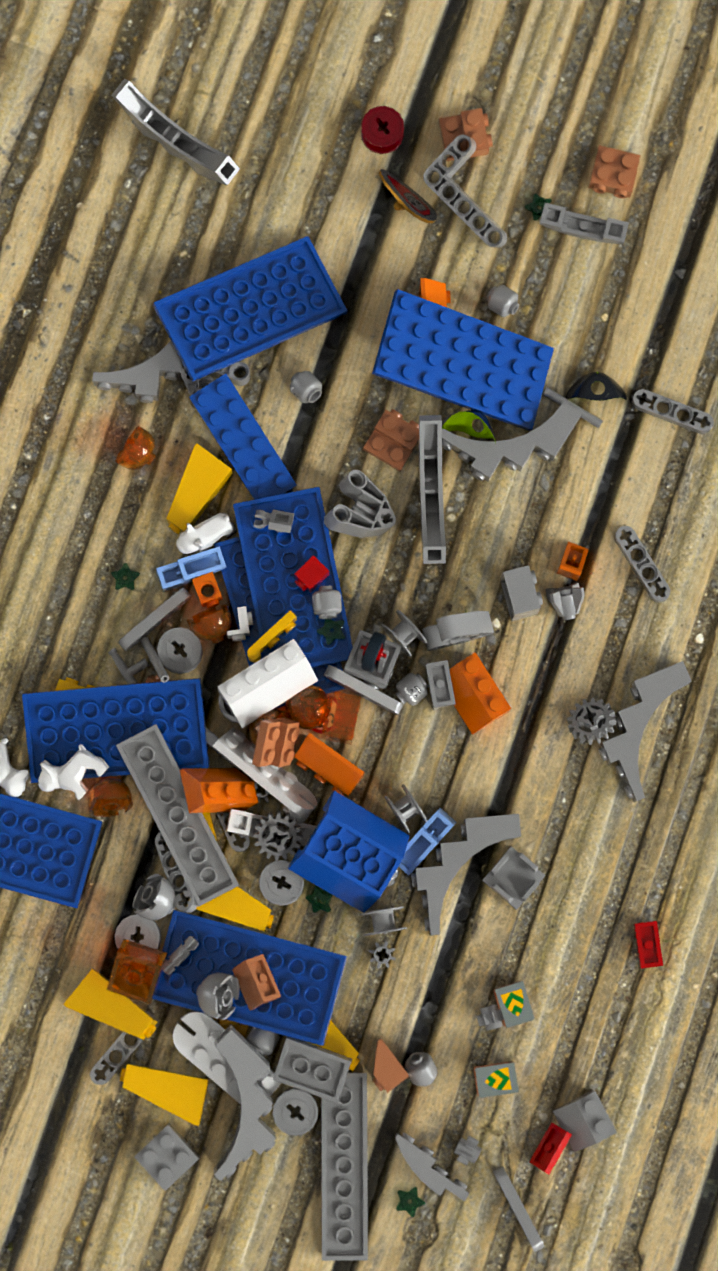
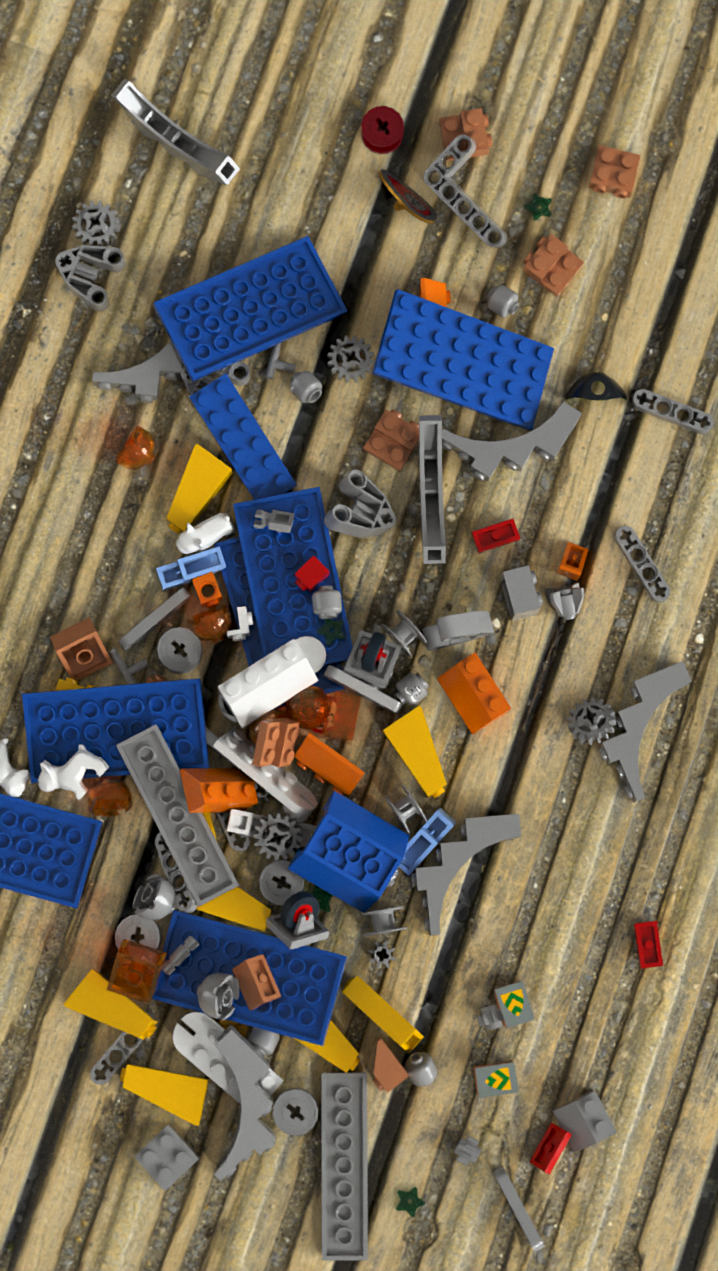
(81, 649): none -> nougat slope
(95, 256): none -> light grey connector
(100, 215): none -> light grey gear
(125, 571): clear green plate -> none
(157, 664): light grey piece -> none
(271, 638): yellow plate -> none
(274, 363): none -> light grey piece
(298, 921): none -> plate
(312, 1069): light grey plate -> none
(313, 650): none -> white sticker
(343, 354): none -> light grey gear
(382, 1013): none -> yellow slope
(416, 749): none -> yellow slope
(421, 1163): light grey slope -> none
(440, 684): light grey panel -> none
(463, 422): lime piece -> none
(495, 536): none -> red plate
(514, 877): light grey panel -> none
(552, 264): none -> nougat plate
(583, 226): light grey slope -> none
(585, 414): light grey piece -> none

